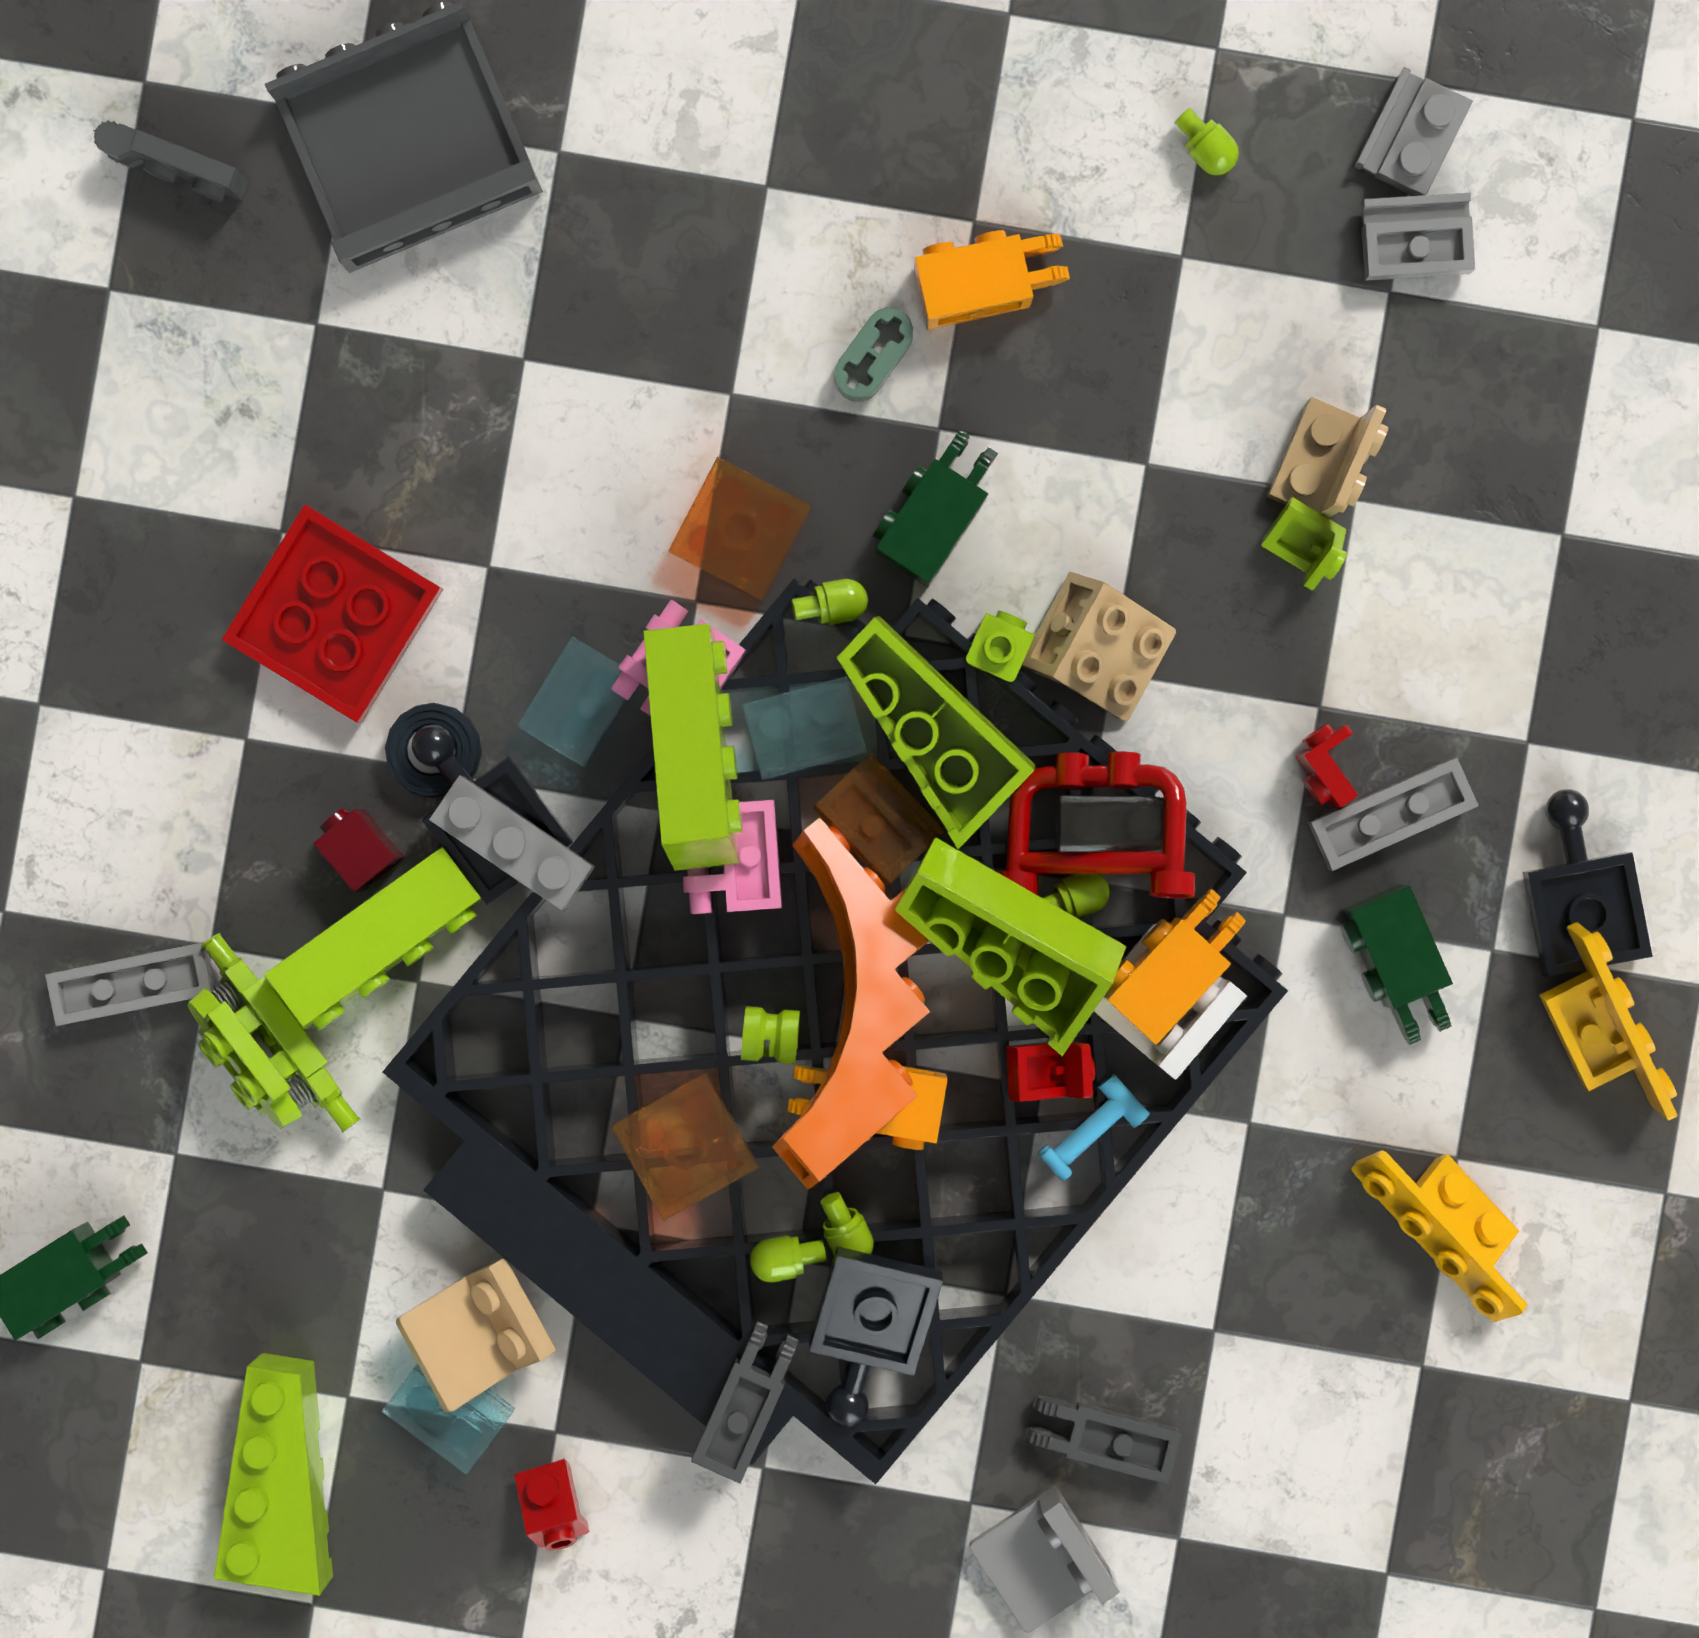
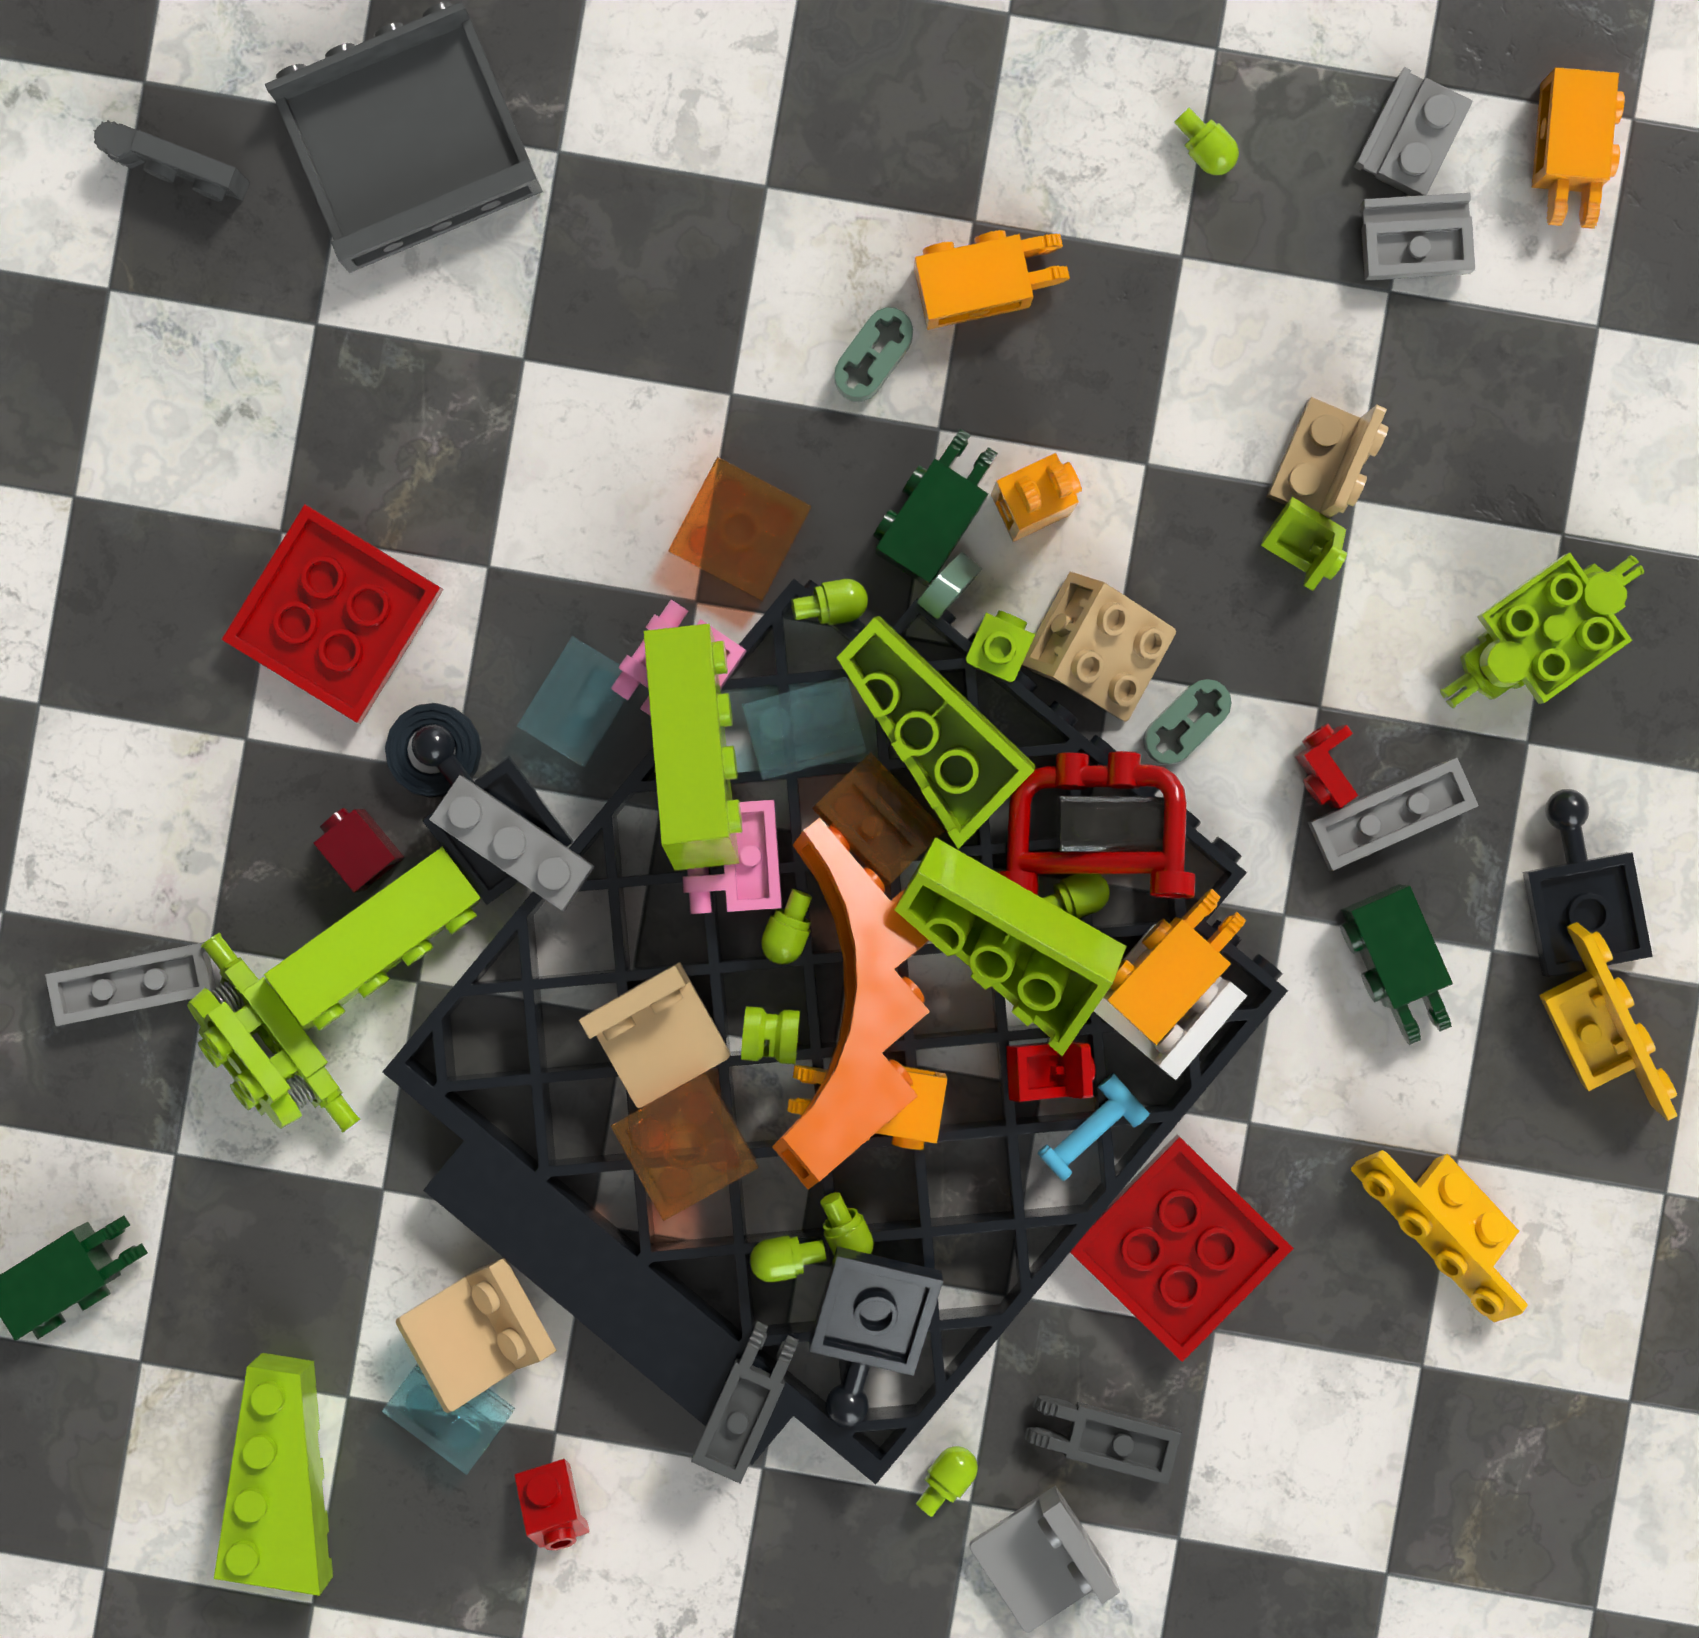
(657, 1035): none -> tan bracket
(787, 930): none -> lime cylinder
(948, 1478): none -> lime cylinder
(949, 585): none -> sand green beam
(1036, 496): none -> light orange hinge
(1180, 1248): none -> red plate
(1196, 731): none -> sand green beam
(1547, 631): none -> lime piece
(1576, 140): none -> light orange hinge

